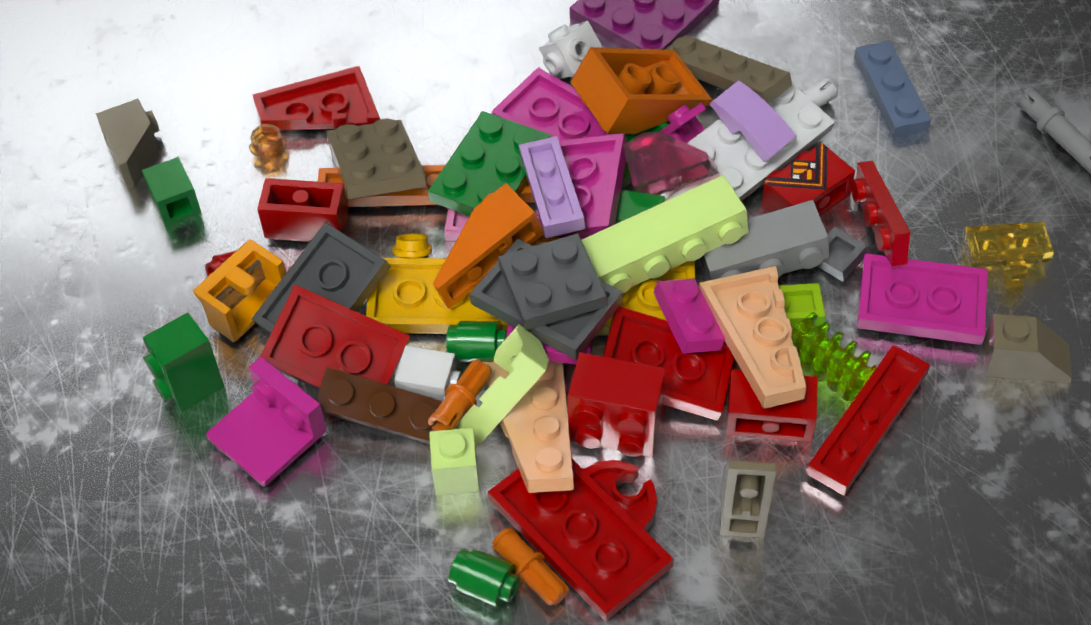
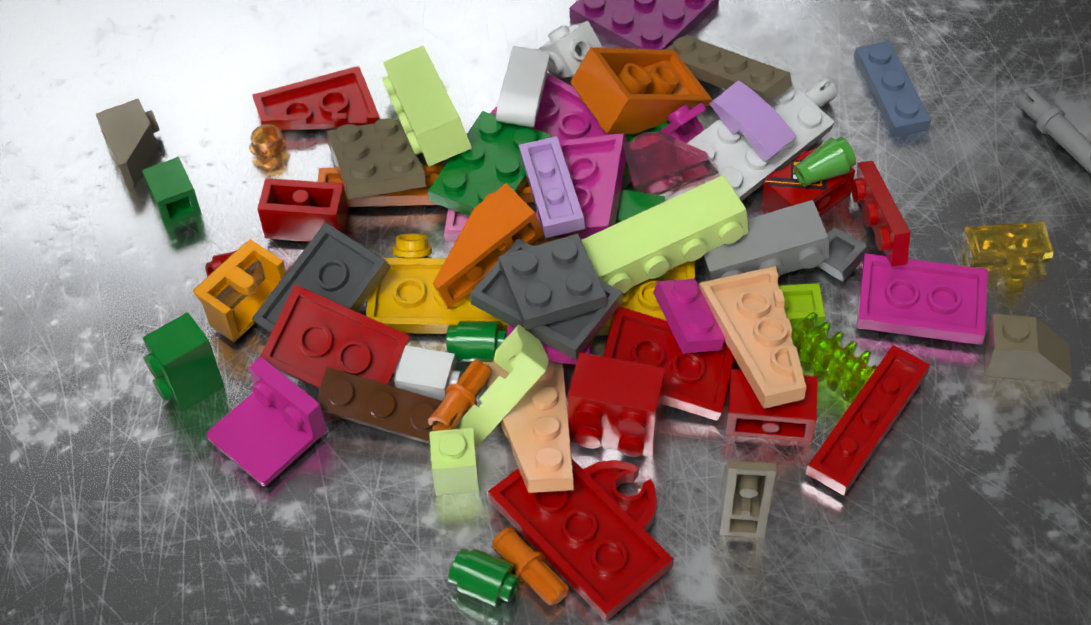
(424, 106): none -> yellowish green brick
(523, 86): none -> white beam
(827, 161): none -> bright green cone

